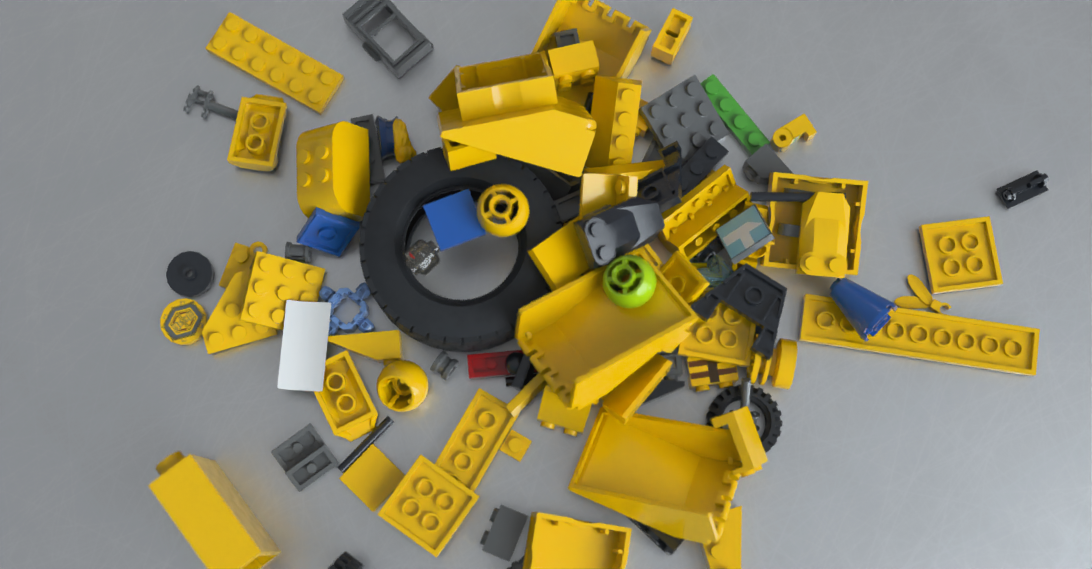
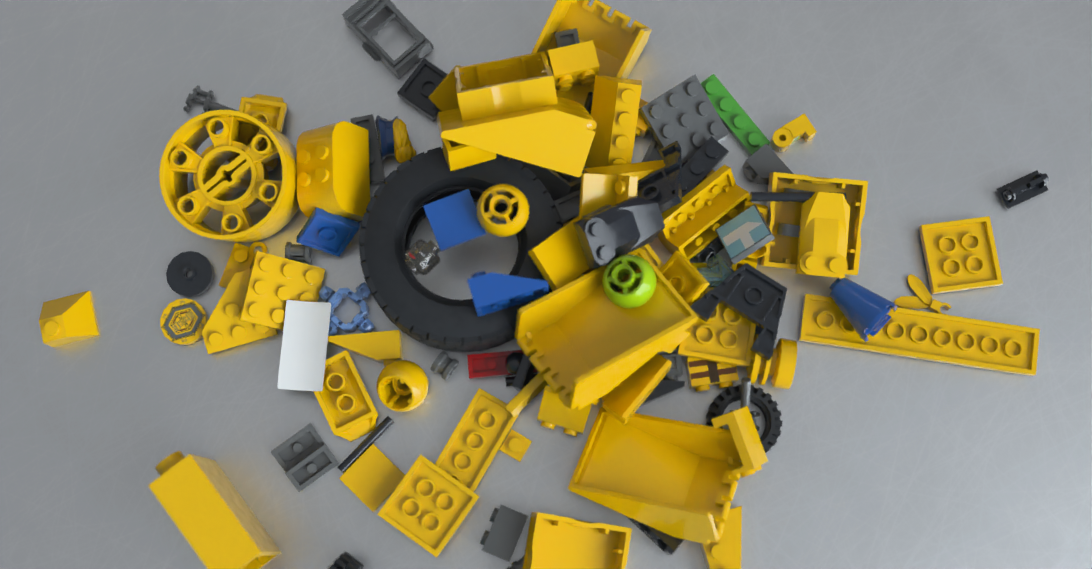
(68, 319): none -> yellow slope
(219, 183): none -> yellow wheel
(275, 63): yellow plate -> none
(421, 85): none -> black plate
(500, 291): none -> blue slope
(671, 36): yellow brick -> none

